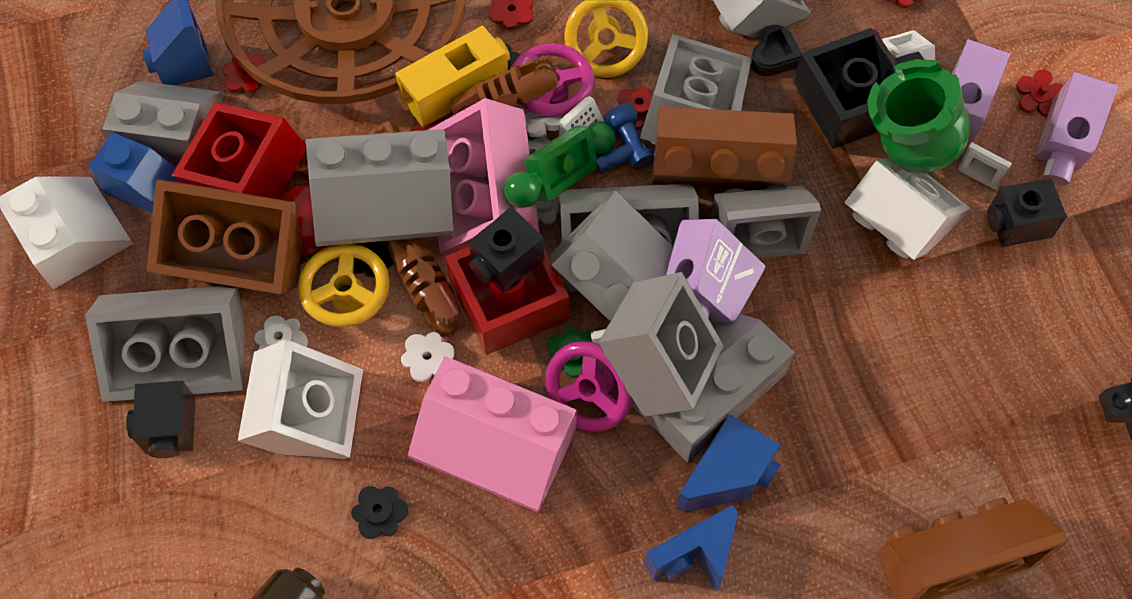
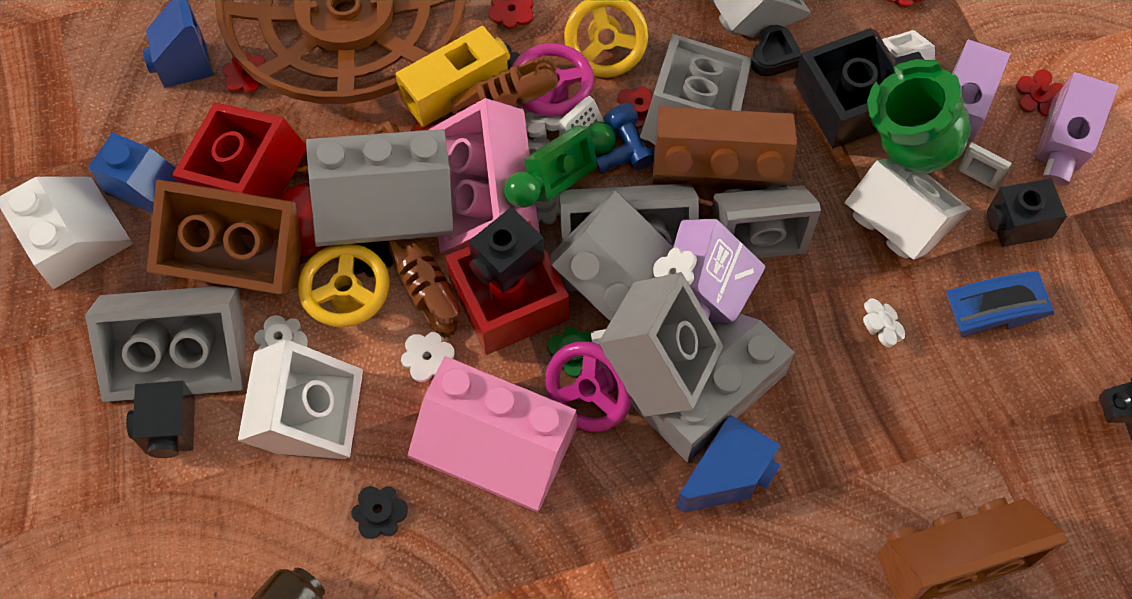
(160, 116): light grey slope -> none
(676, 262): none -> white plant
(706, 542): blue slope -> none
(883, 320): none -> white plant
(1000, 301): none -> blue slope

